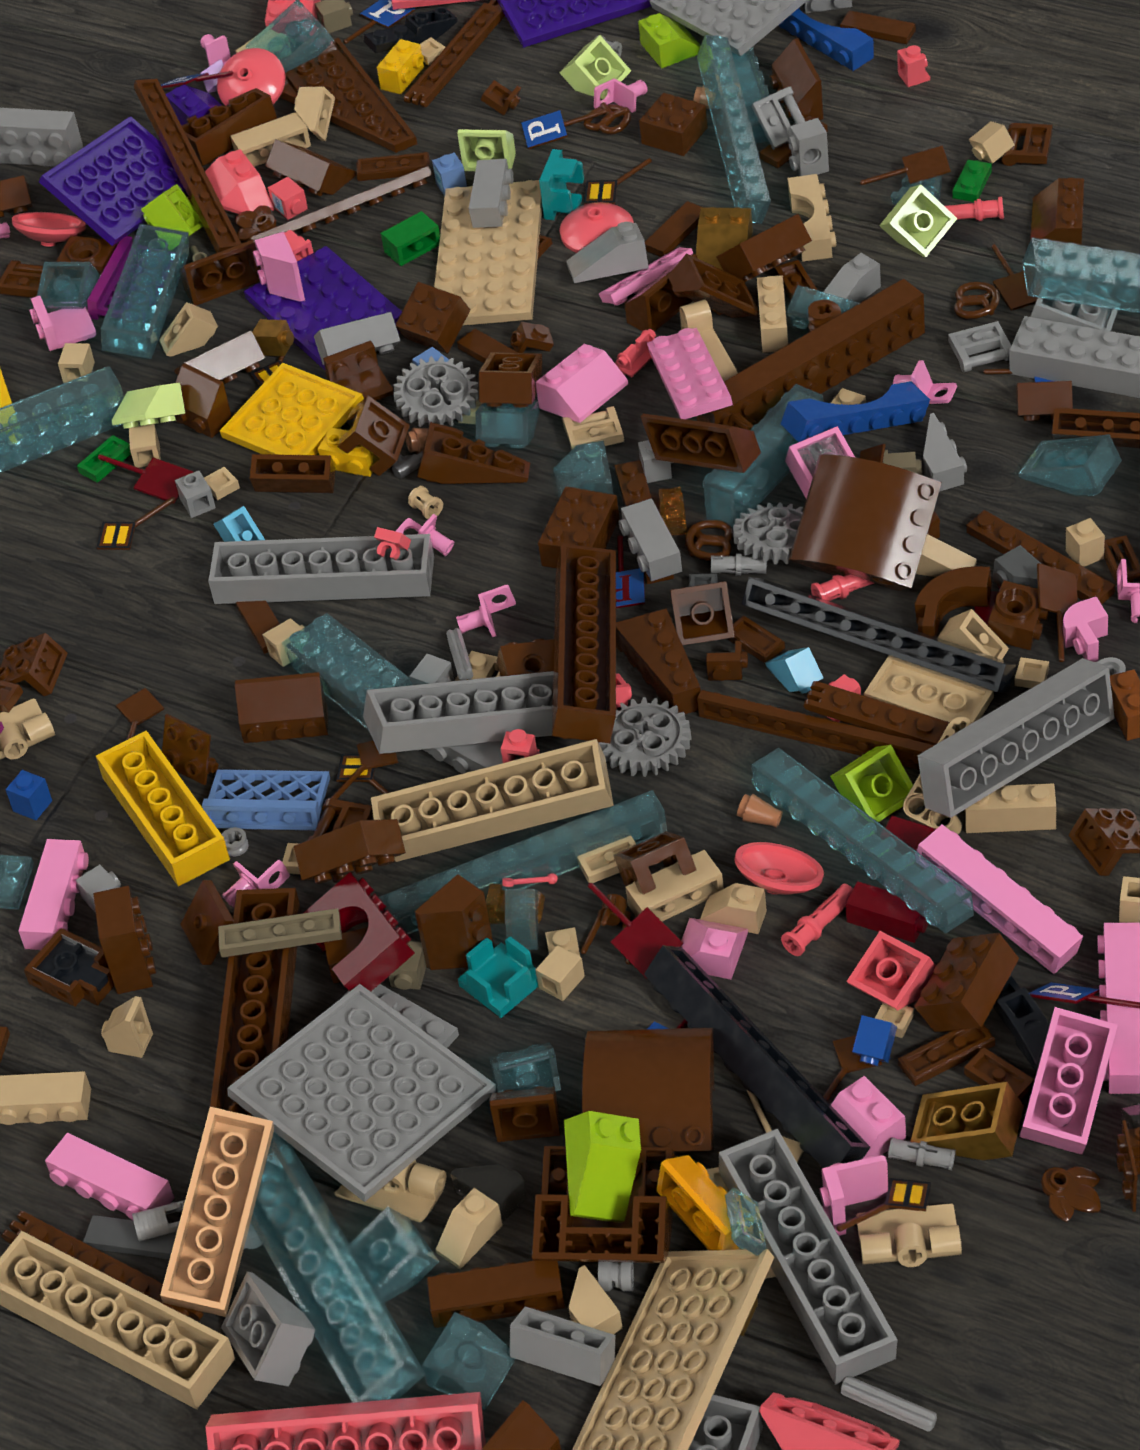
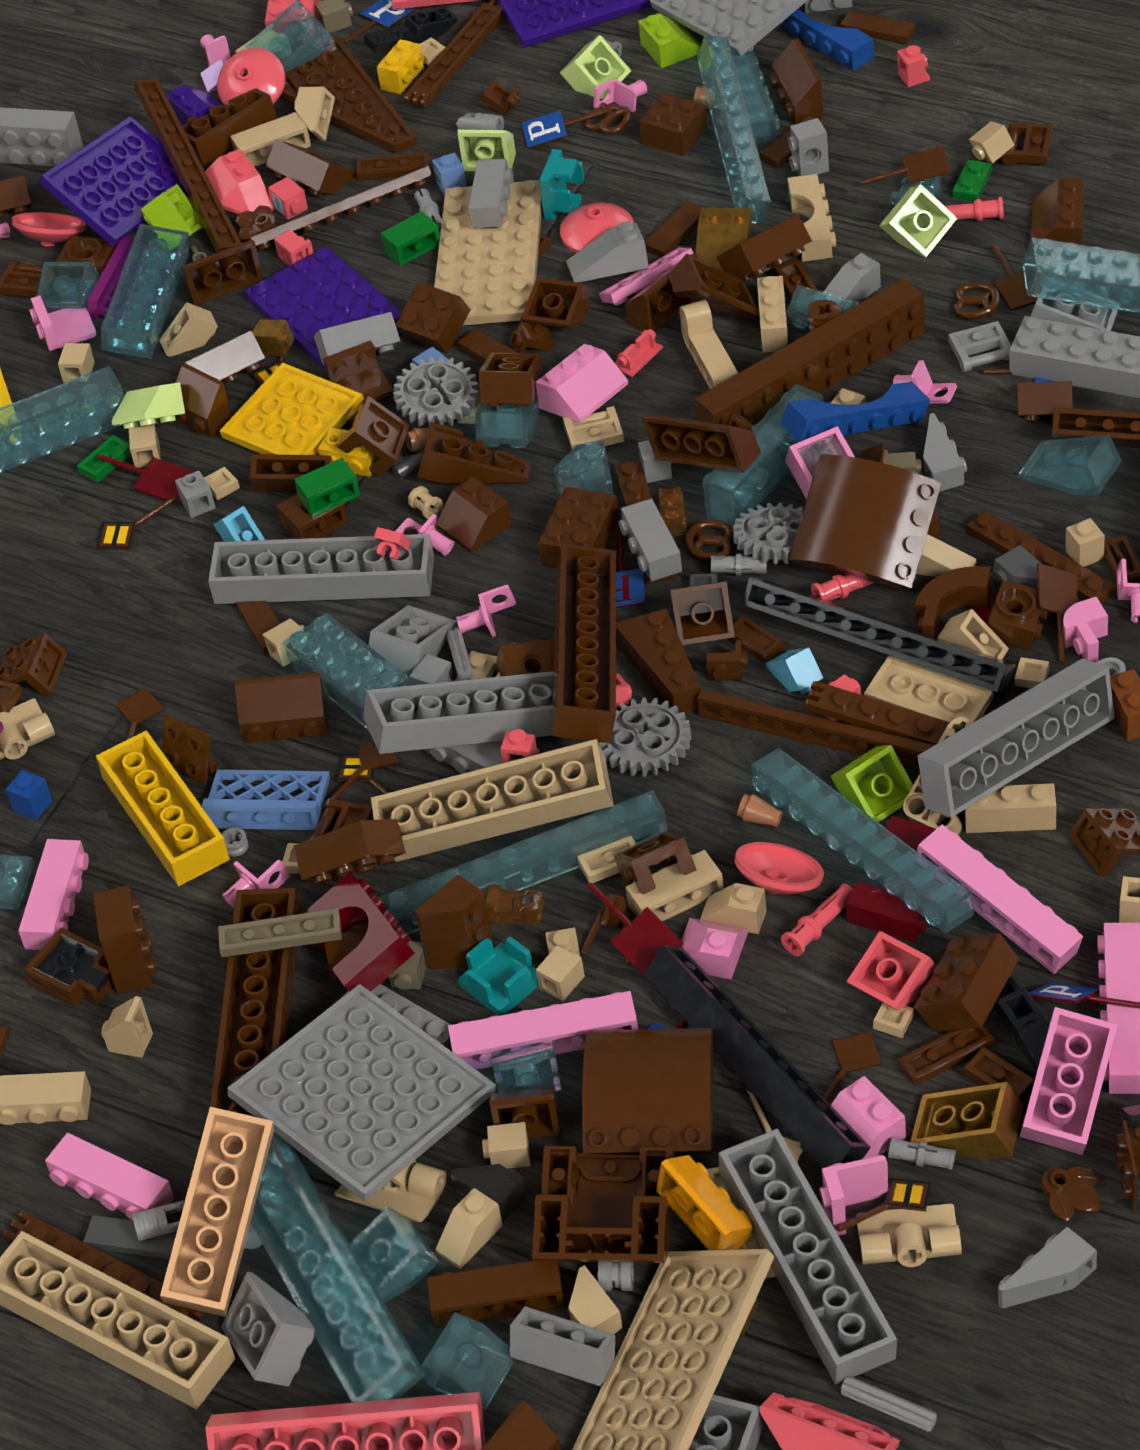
(95, 881): light grey brick -> none
(198, 77): dark red piece -> none
(202, 921): reddish brown plate -> none
(278, 267): bright pink slope -> none
(302, 525): none -> reddish brown brick
(327, 487): none -> green brick
(410, 636): none -> light grey slope
(428, 206): none -> light grey pin
(474, 515): none -> reddish brown slope
(480, 122): none -> light grey hinge
(507, 1145): none -> tan brick
(522, 916): clear light blue slope -> none
(550, 878): coral hinge -> none
(556, 303): none -> reddish brown slope
(559, 1024): none -> bright pink brick
(601, 1164): lime slope -> none
(606, 189): piece -> none
(689, 373): bright pink plate -> none
(745, 1222): clear light blue plate -> none
(773, 117): light grey plate -> none
(874, 1040): blue brick -> none
(1054, 1269): none -> light grey slope

